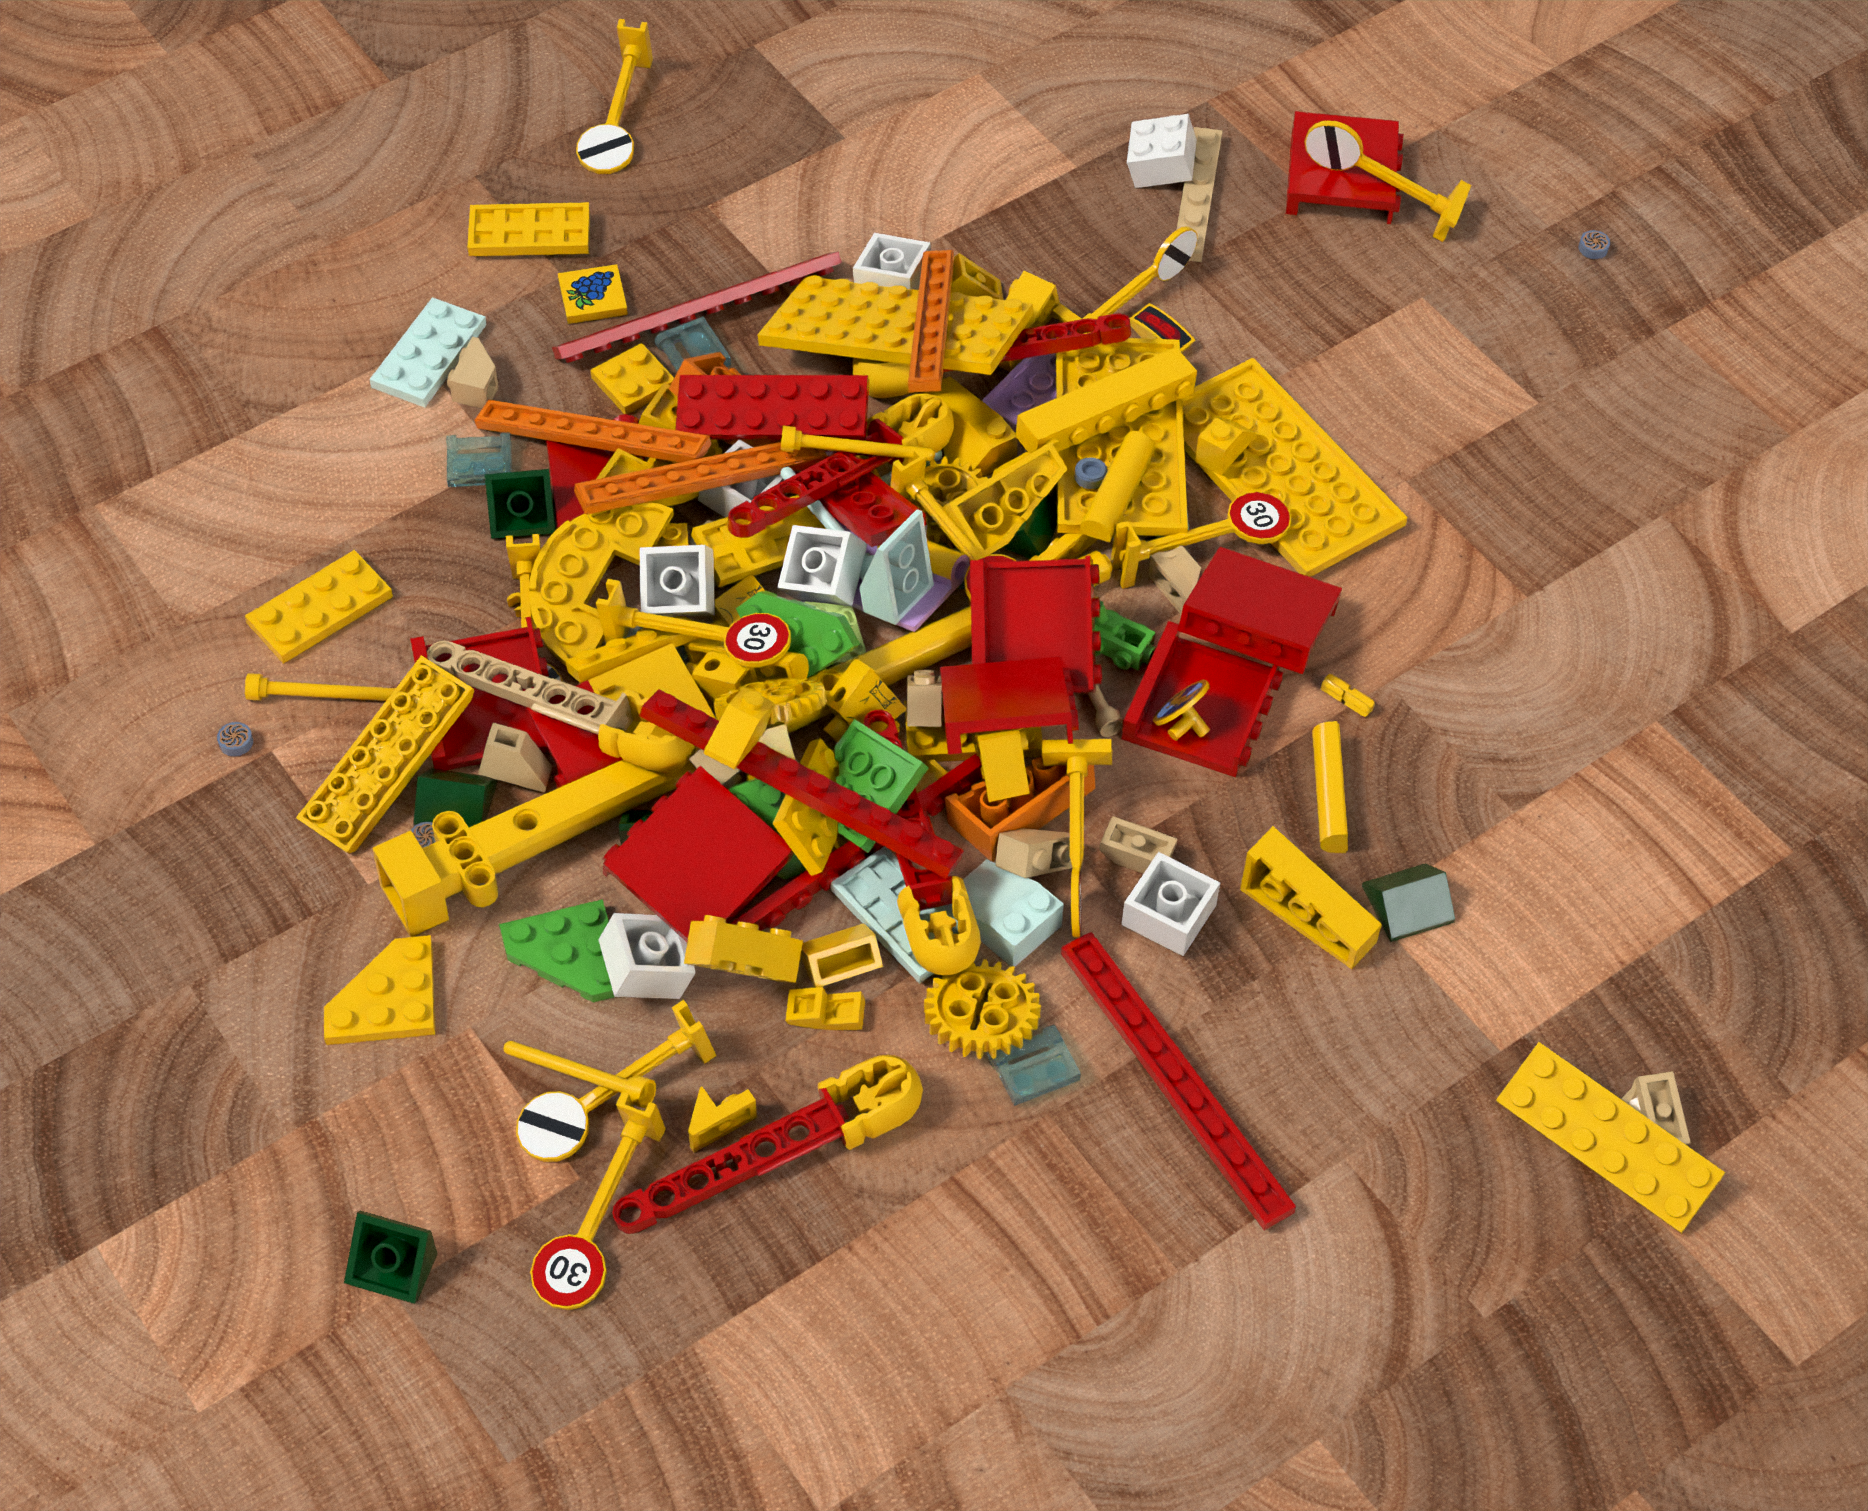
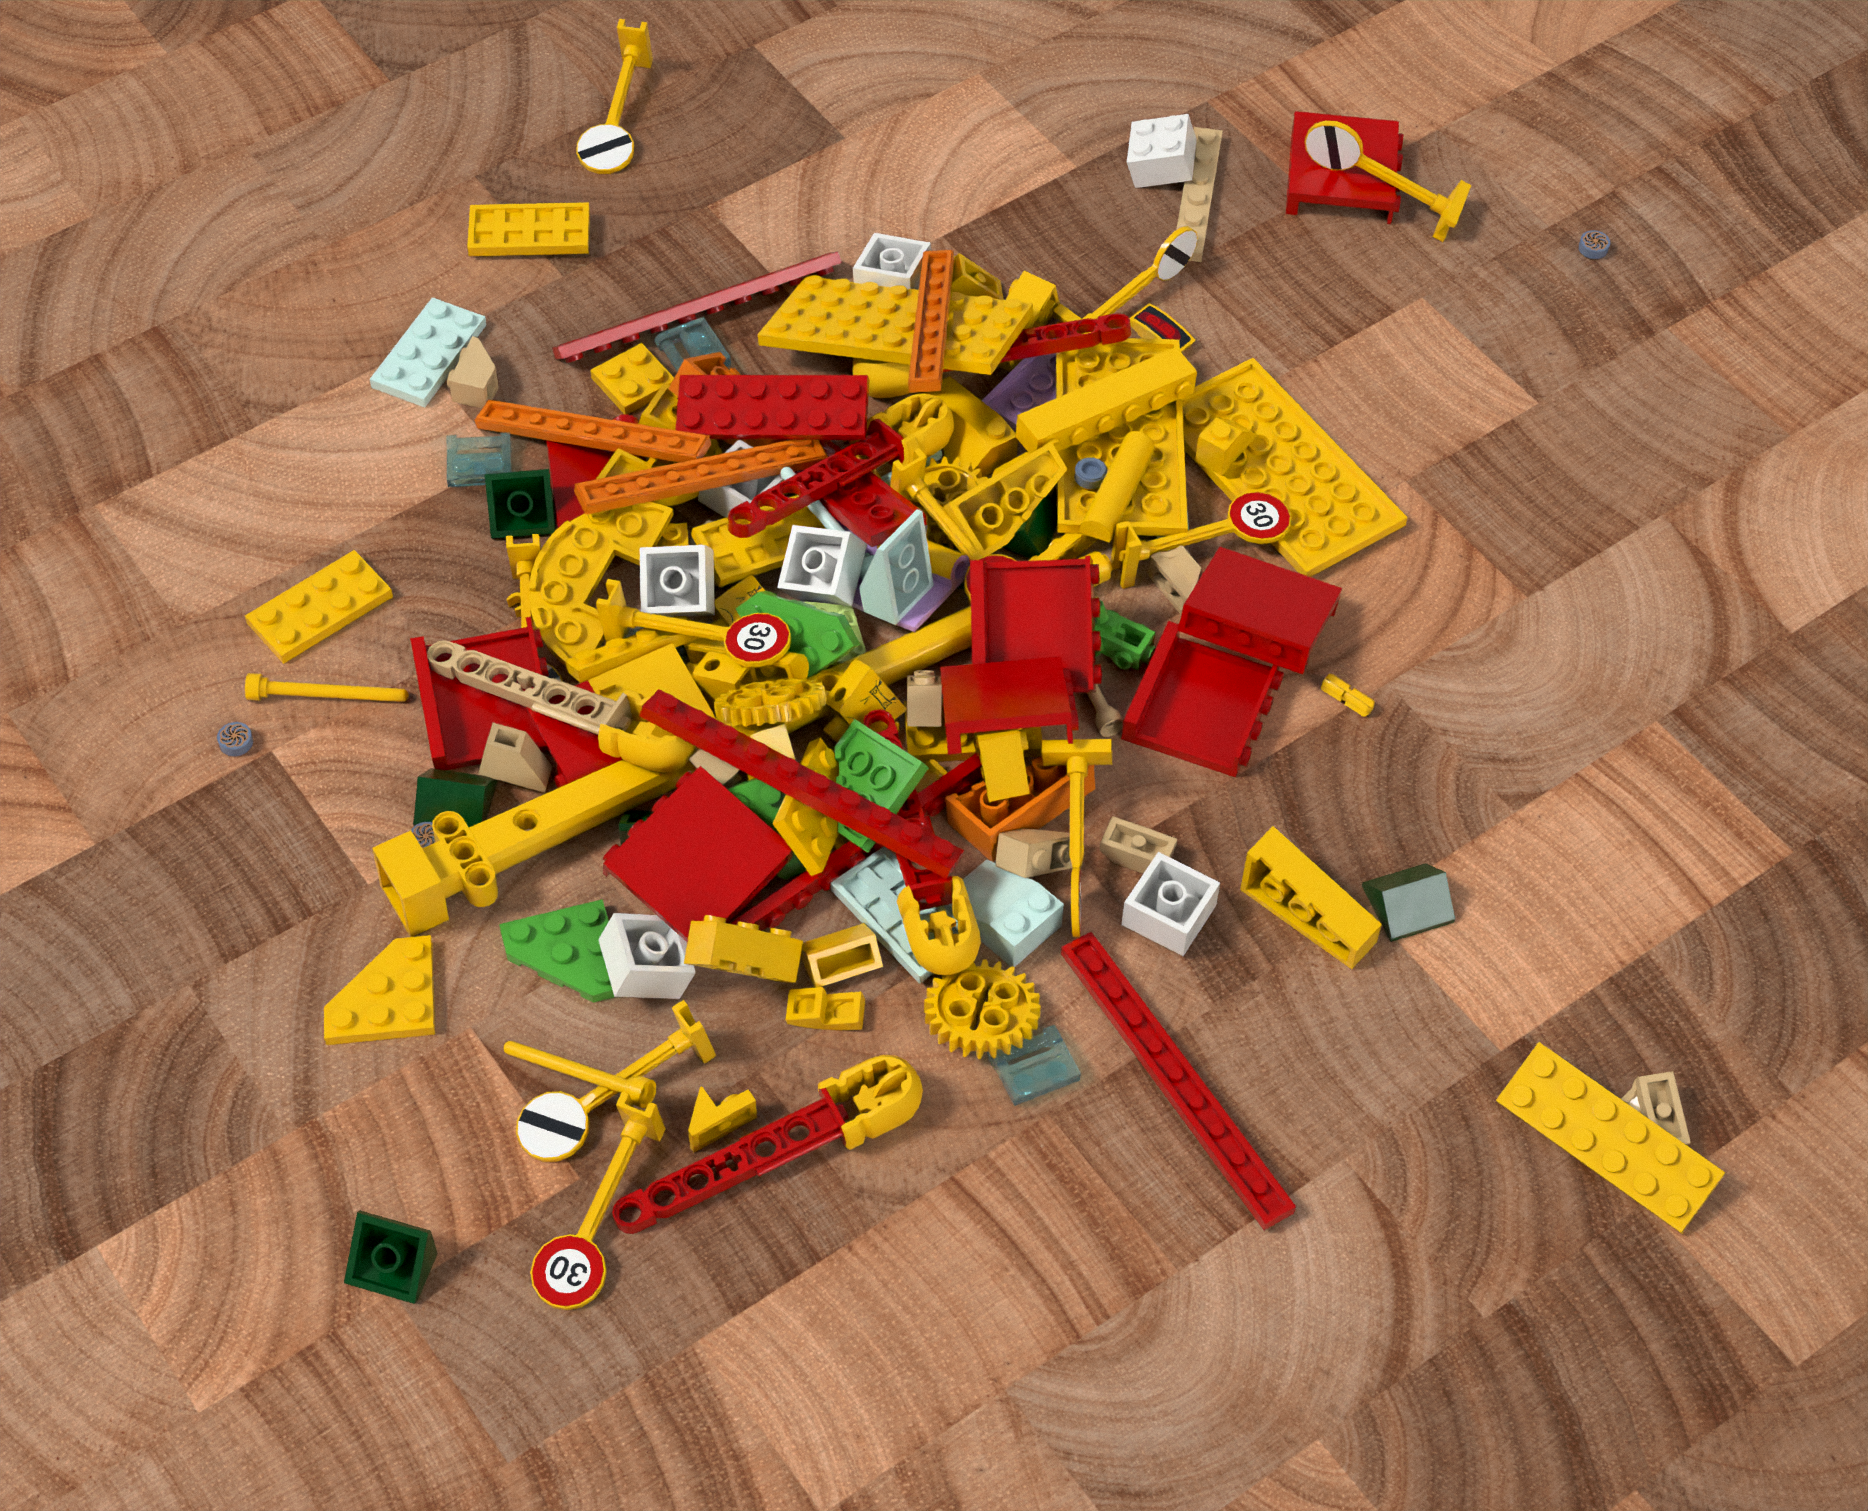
(386, 755): yellow plate -> none
(592, 294): yellow tile -> none
(739, 728): yellow slope -> none
(794, 439): yellow piece -> none
(1183, 704): shield -> none
(1330, 787): yellow brick -> none

